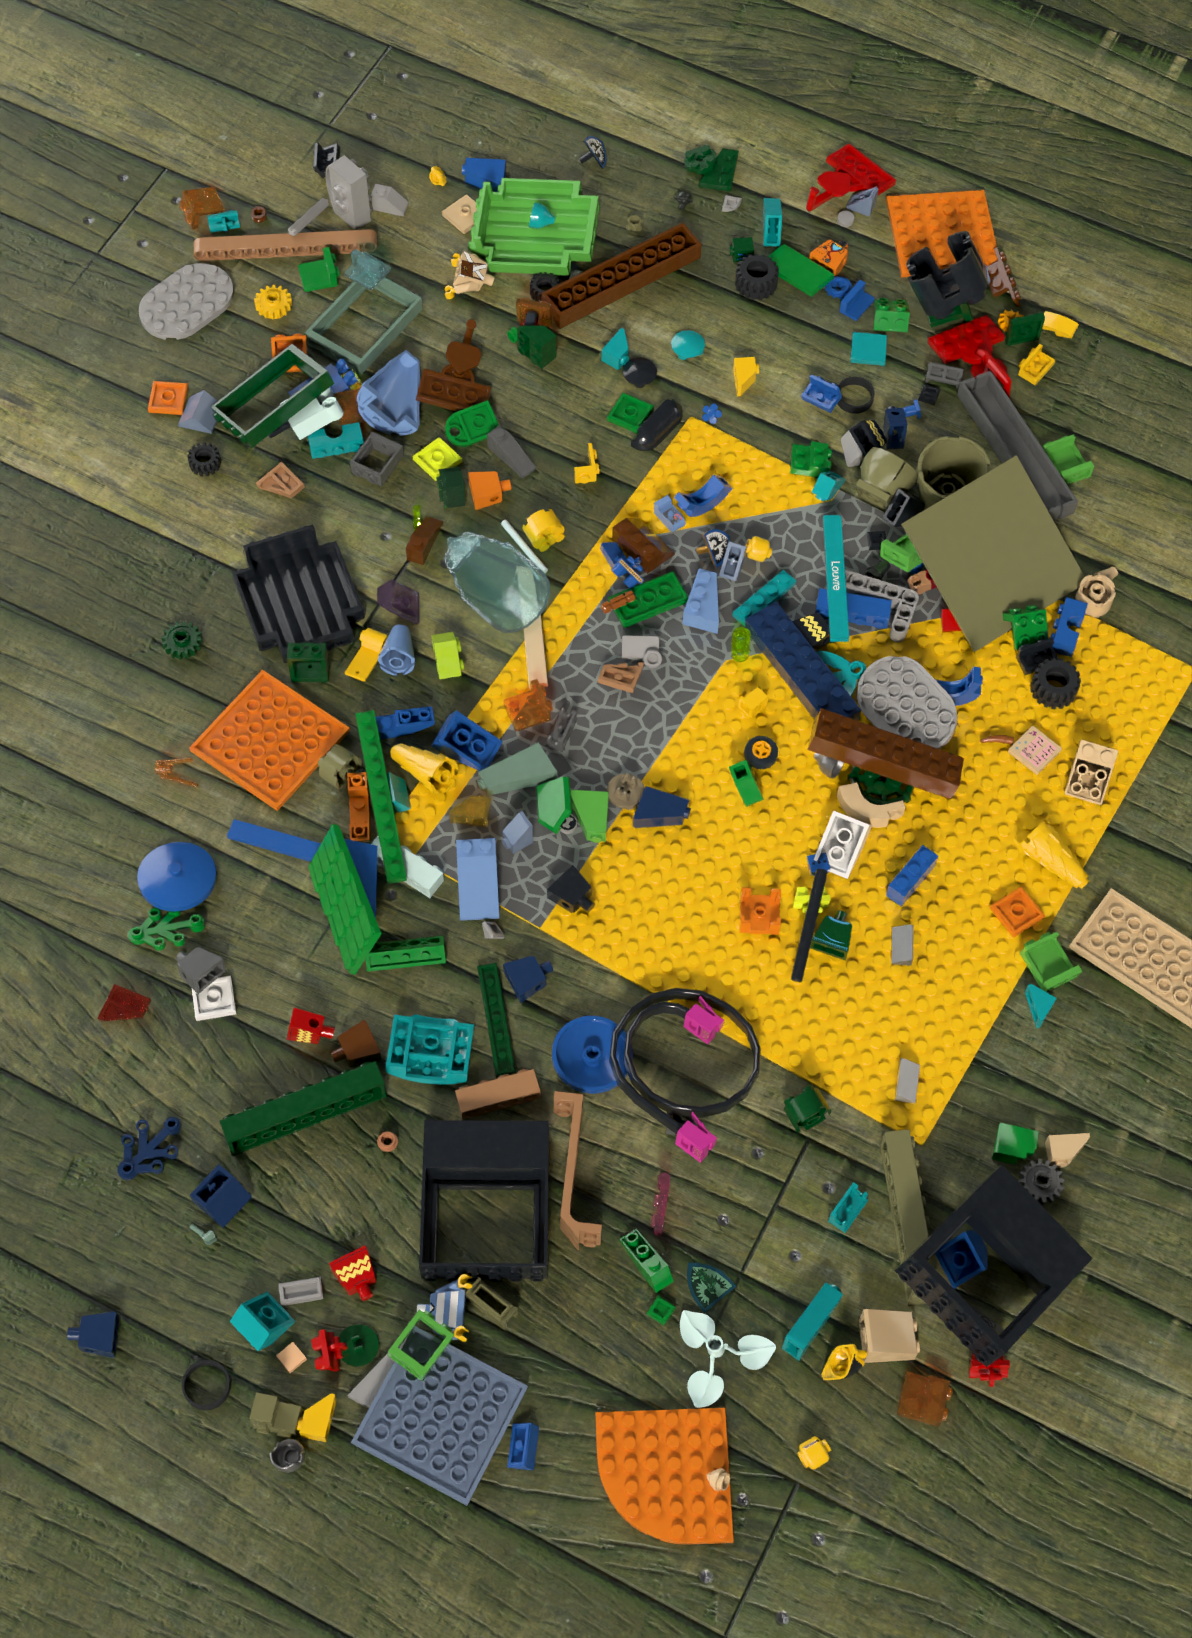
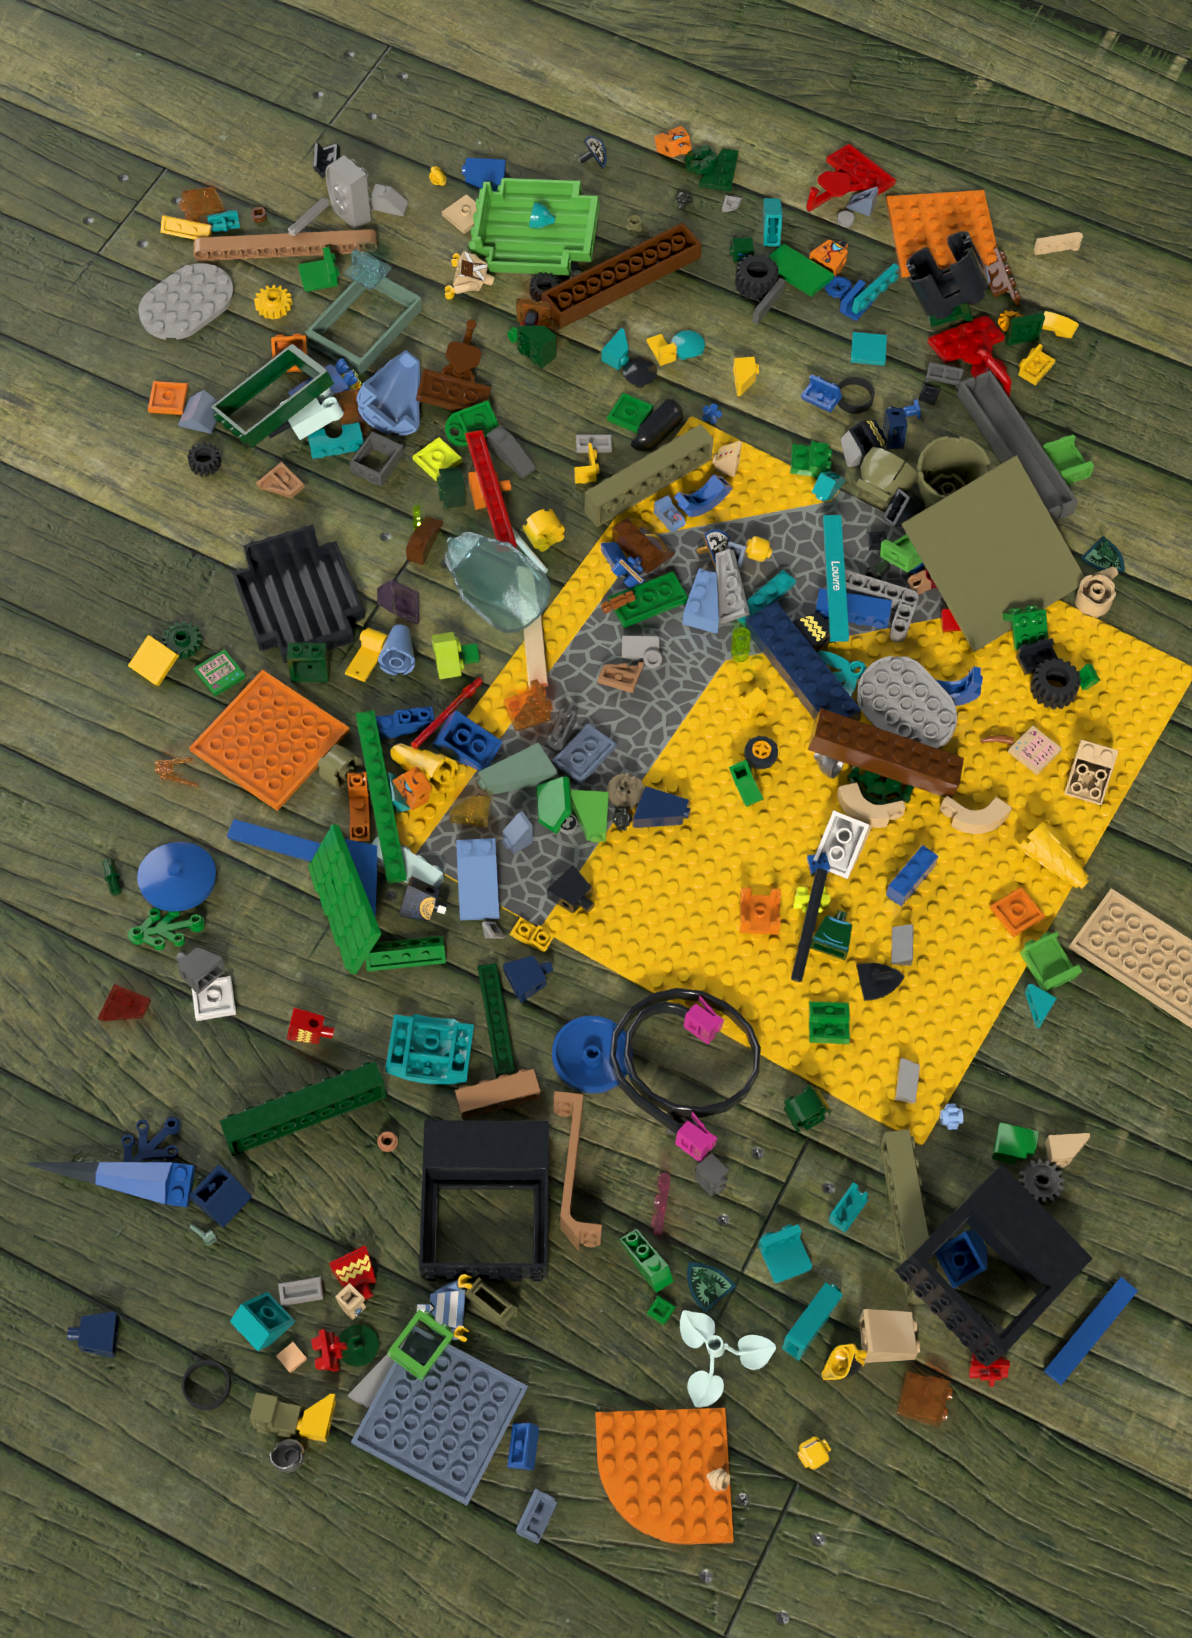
(111, 877): none -> dark green axle
(153, 660): none -> yellow tile
(155, 1181): none -> plate
(185, 228): none -> yellow tile
(219, 673): none -> green tile
(352, 1303): none -> tan leg
(357, 1046): reddish brown torso -> none
(414, 787): none -> orange torso
(421, 901): none -> black torso
(466, 693): none -> red bar
(469, 653): none -> green tile
(490, 487): none -> red tile
(531, 935): none -> yellow slope
(536, 1516): none -> sand blue hinge
(584, 754): none -> sand blue tile
(601, 443): none -> light grey tile
(622, 819): none -> pearl dark grey plant
(648, 475): none -> olive brick
(662, 351): none -> yellow bracket
(673, 142): none -> orange torso
(711, 1175): none -> dark grey brick
(728, 459): none -> tan slope
(730, 591): none -> light grey wing
(768, 301): none -> dark grey tile
(784, 1253): none -> teal bracket
(829, 1022): none -> green slope
(874, 289): none -> teal plate
(878, 980): none -> black shield
(891, 315): green bracket -> none
(951, 1116): none -> light blue gear
(976, 821): none -> tan arch
(1058, 243): none -> tan plate
(1071, 614): blue arch -> none
(1088, 677): none -> green tile
(1090, 1331): none -> blue tile
(1104, 555): none -> clear green shield

